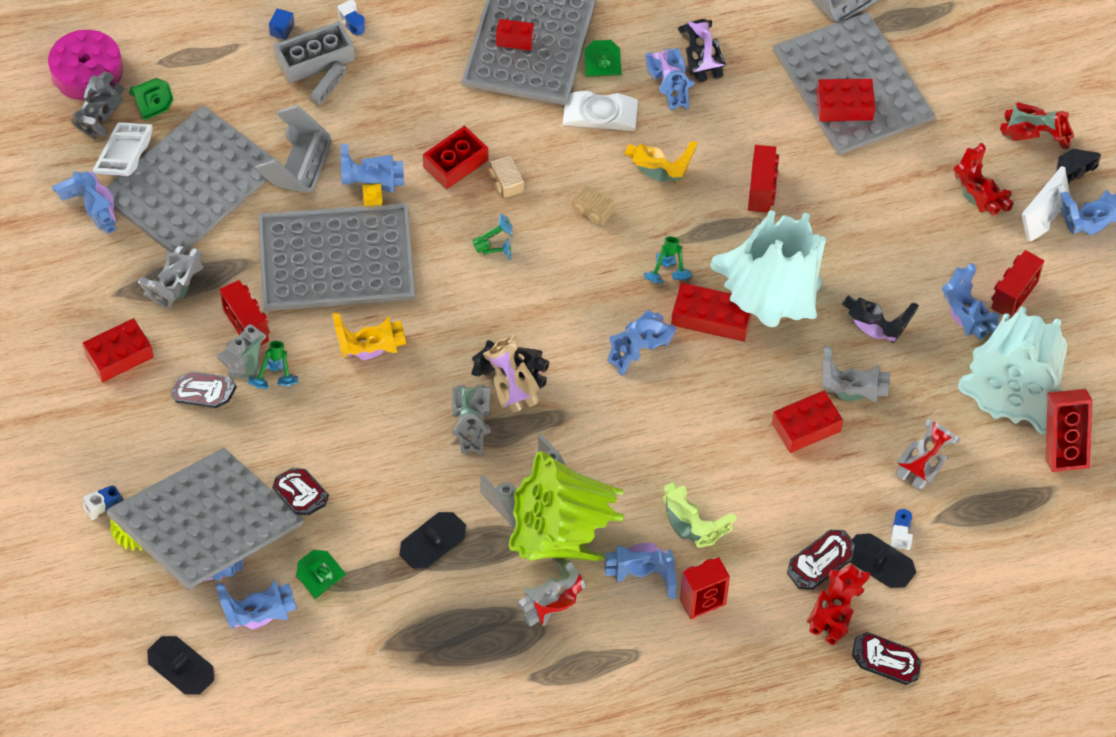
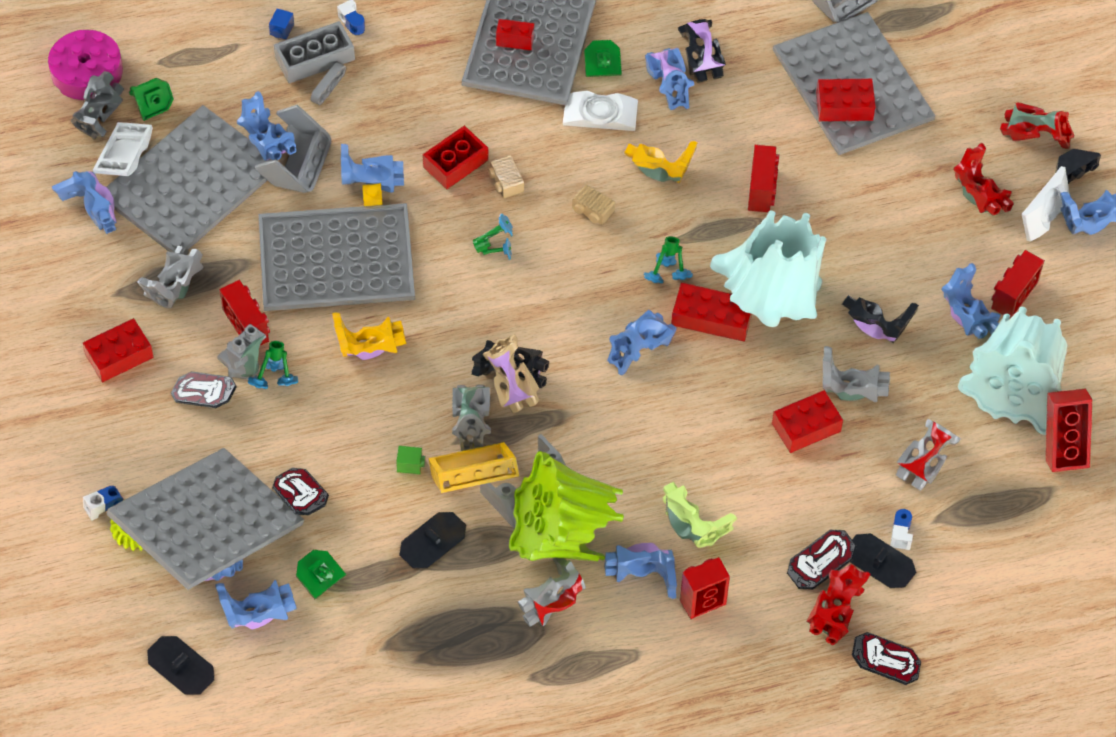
(257, 124): none -> medium blue hips
(410, 460): none -> bright green brick
(473, 467): none -> yellow window

